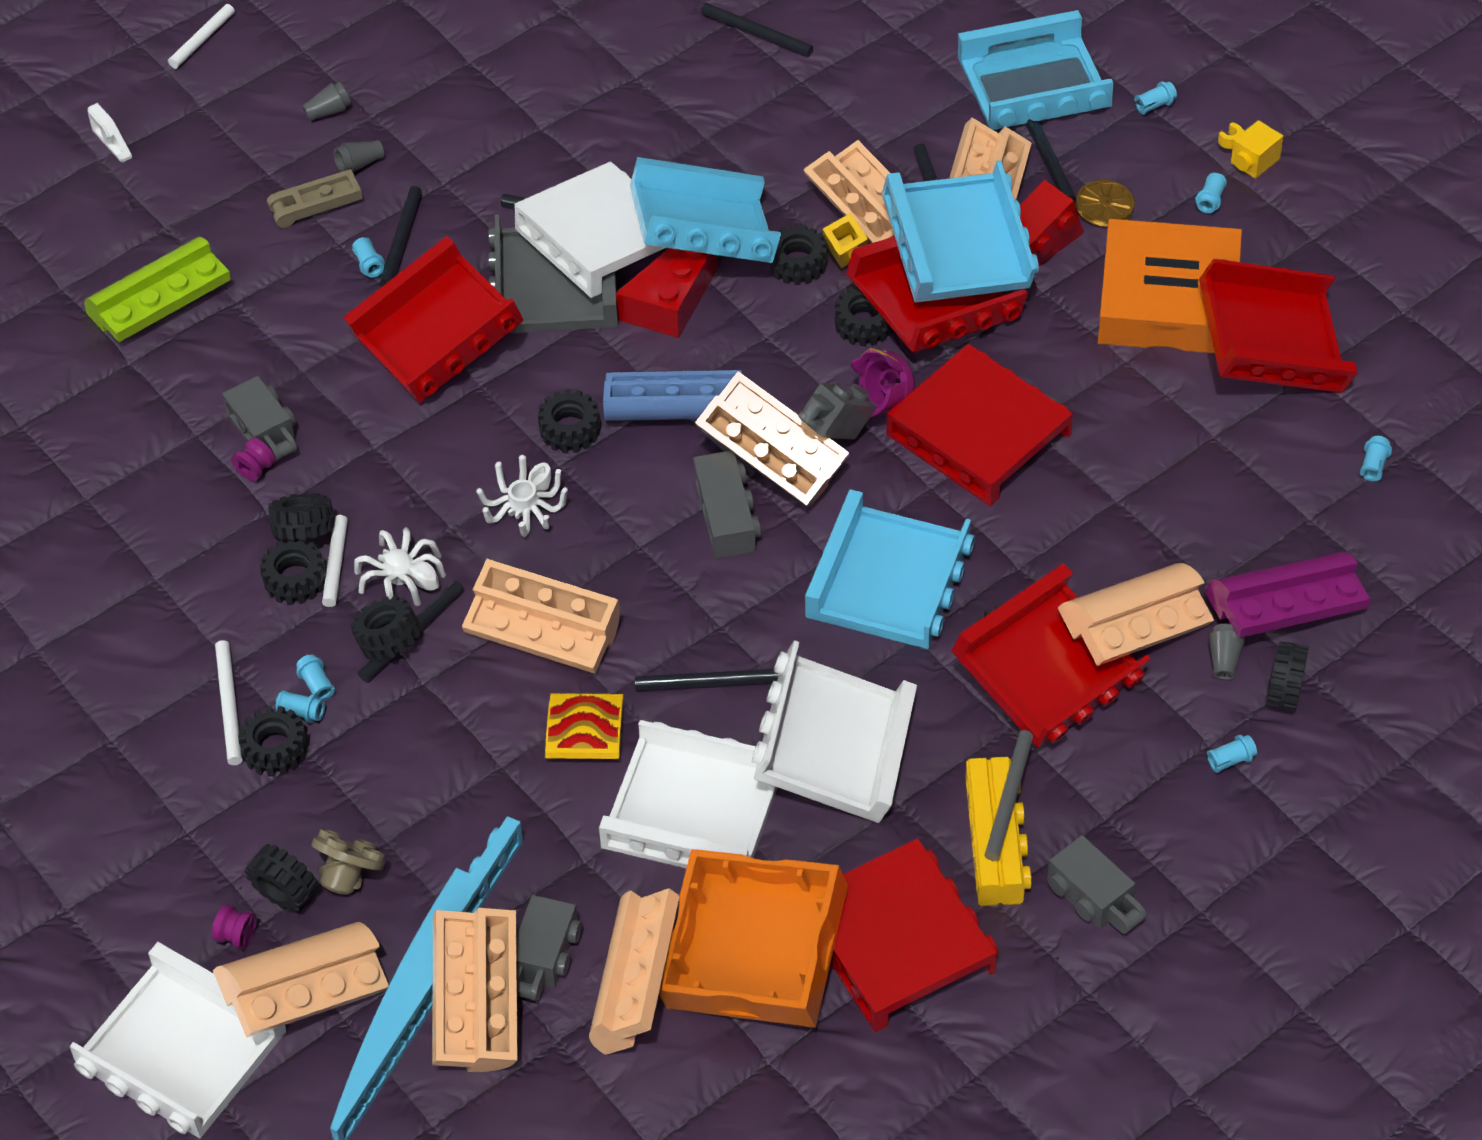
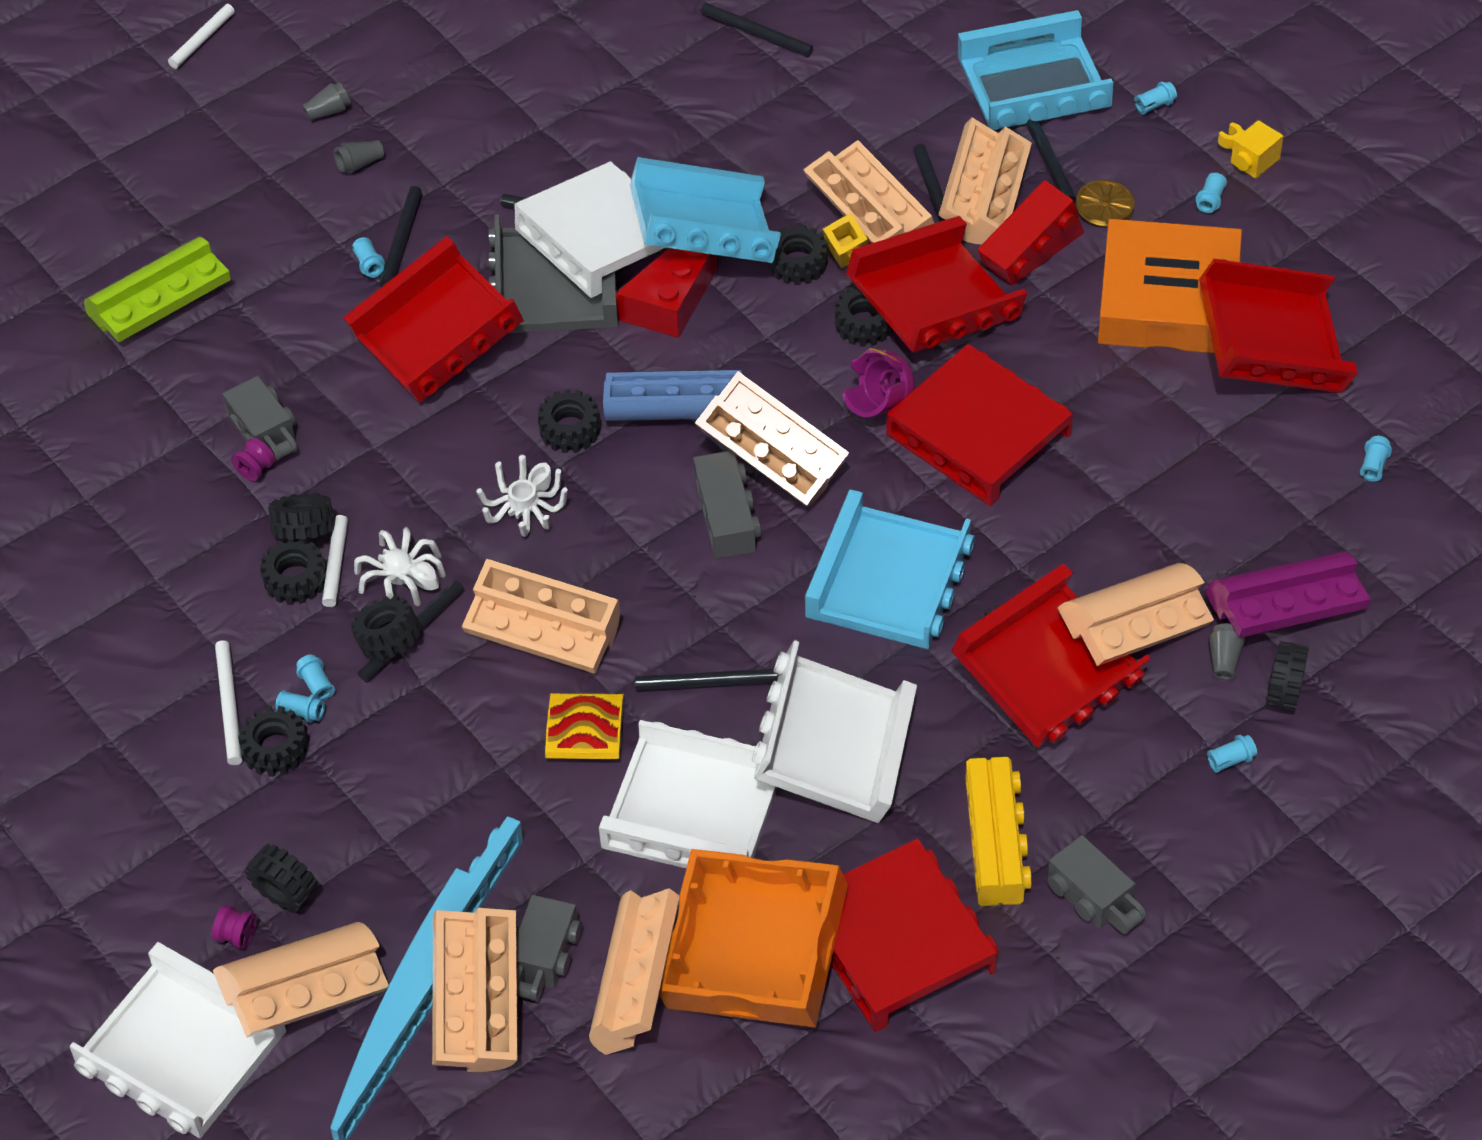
(108, 132): white tile -> none
(313, 197): dark tan plate -> none
(345, 861): dark tan plate -> none
(838, 410): dark grey brick -> none
(960, 235): medium azure panel -> none
(1009, 795): dark grey bar -> none

